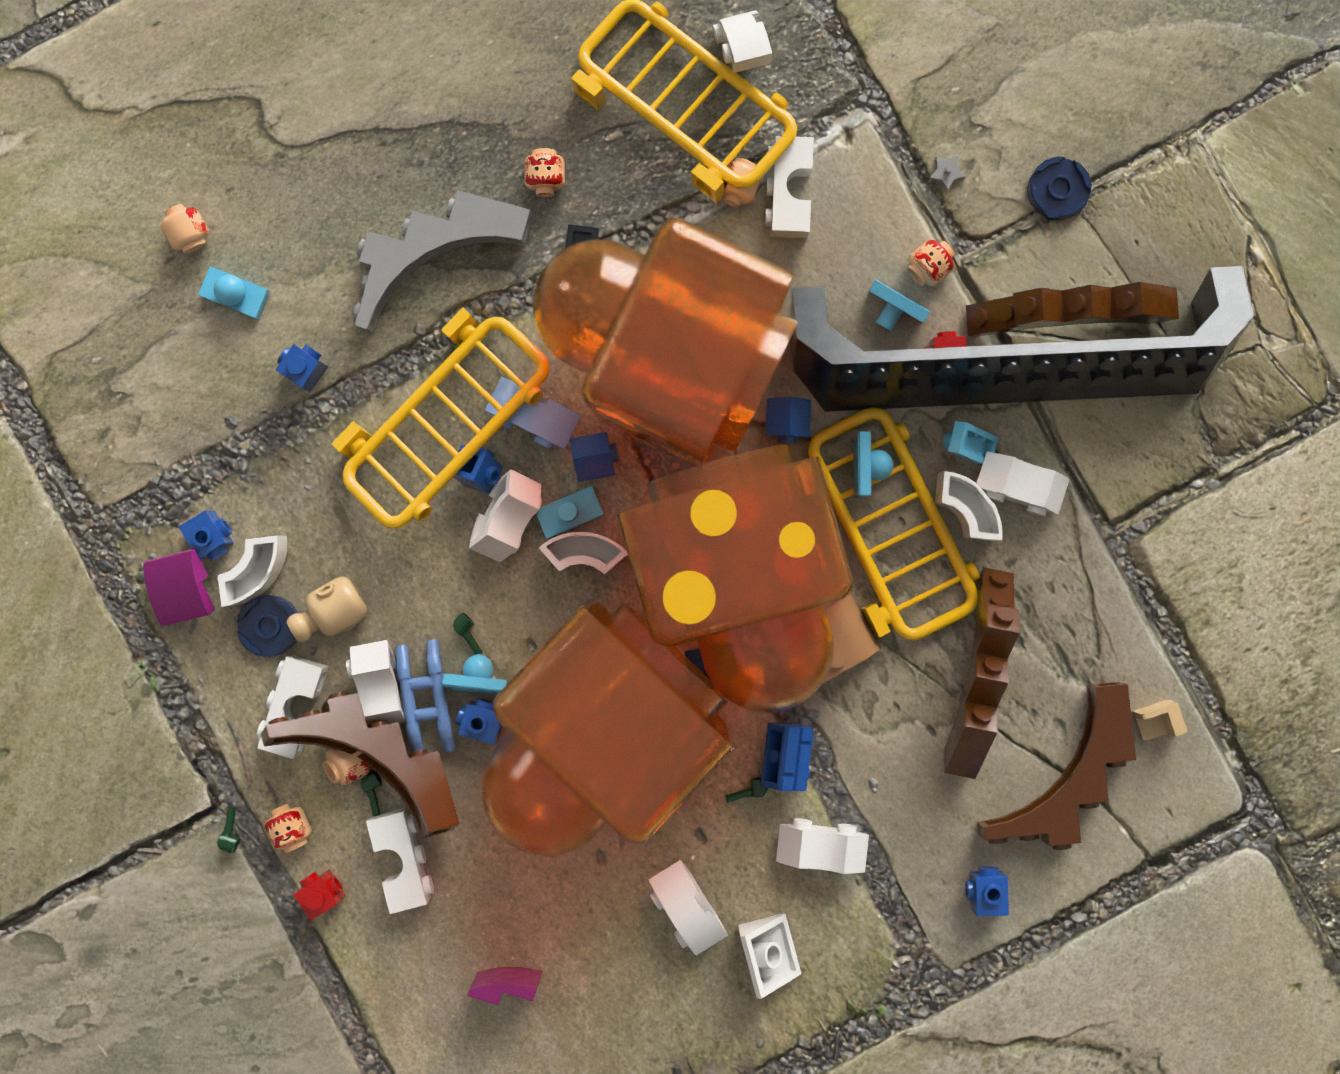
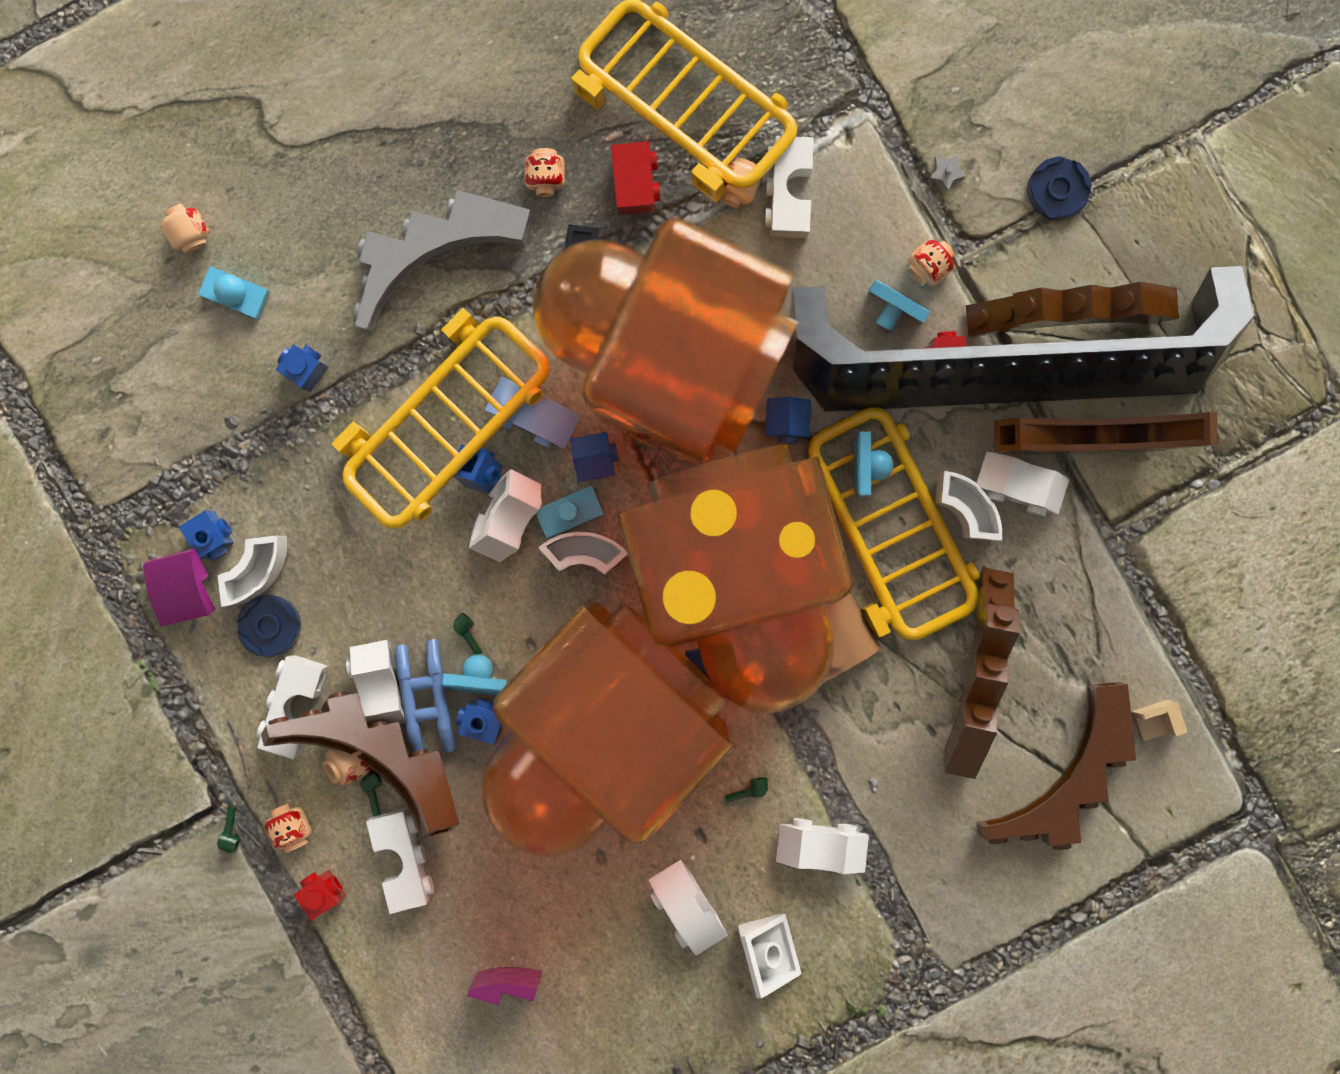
(331, 609): tan piece -> none
(633, 178): none -> red brick
(743, 41): white brick -> none
(787, 757): blue brick -> none
(969, 442): medium azure tile -> none
(988, 892): blue brick -> none
(1105, 434): none -> reddish brown arch

